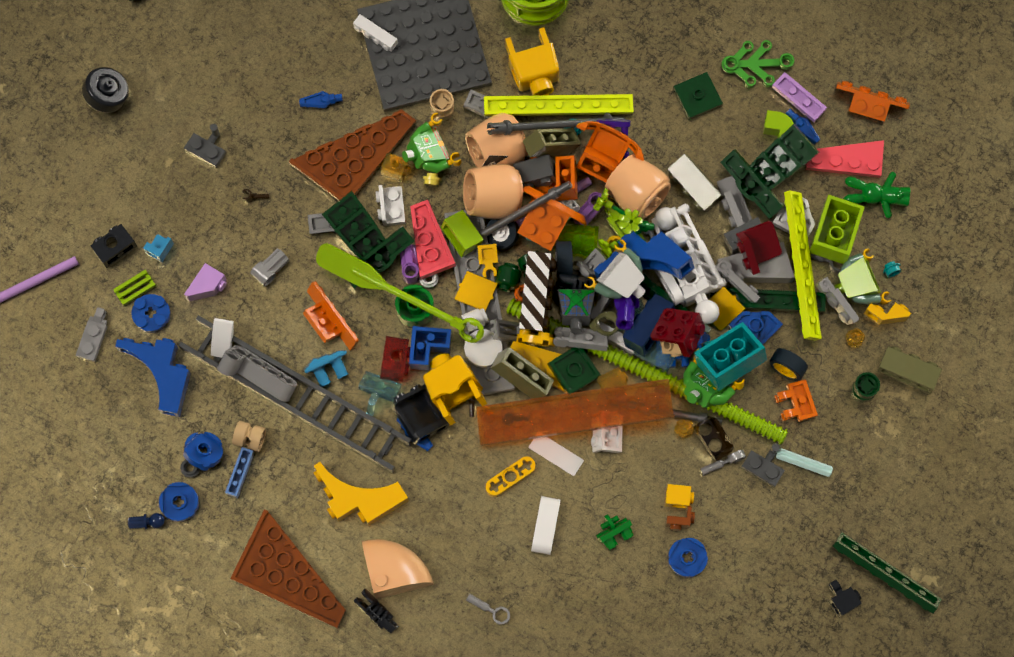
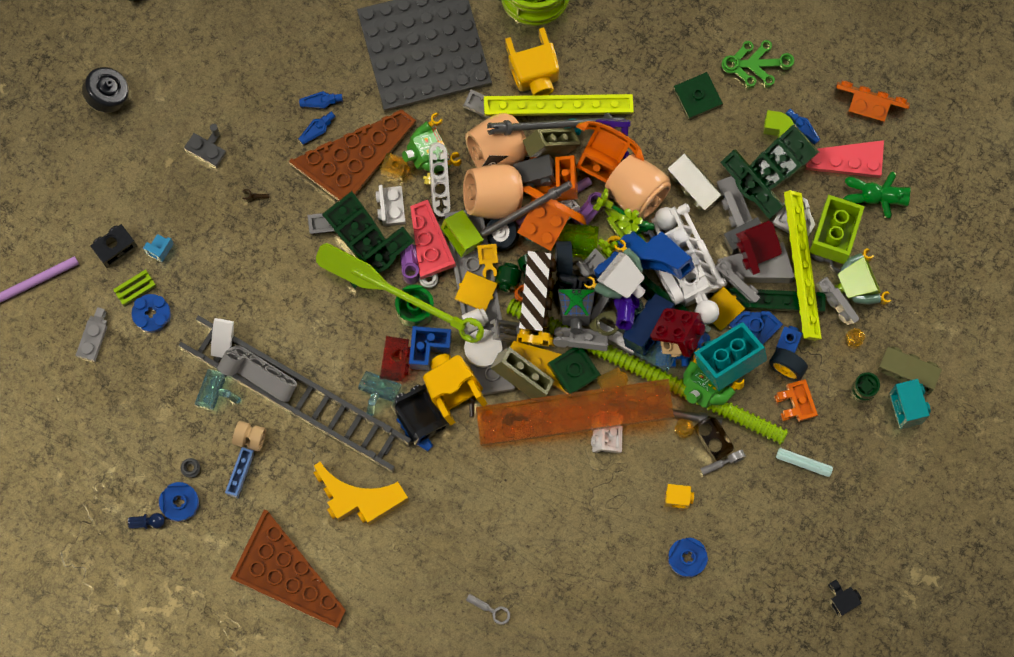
(171, 379): blue arch -> none
(203, 460): blue plate -> none
(206, 284): lavender slope -> none
(212, 389): none -> clear light blue plate
(267, 270): light grey piece -> none
(316, 128): none -> blue piece
(317, 366): dark azure connector -> none
(326, 318): orange bracket -> none
(376, 33): white piece -> none
(377, 612): black hinge -> none
(394, 568): light nougat brick -> none
(439, 179): none -> white beam
(443, 103): tan wheel -> none
(525, 473): yellow beam -> none
(545, 525): white beam -> none
(556, 454): white sticker -> none
(607, 535): green hips -> none
(677, 523): dark orange bracket -> none
(763, 467): dark grey plate -> none
(789, 333): none -> blue brick
(799, 97): lavender plate -> none
(886, 572): dark green plate -> none
(892, 269): teal plate -> none
(896, 314): yellow slope -> none
(909, 403): none -> teal brick

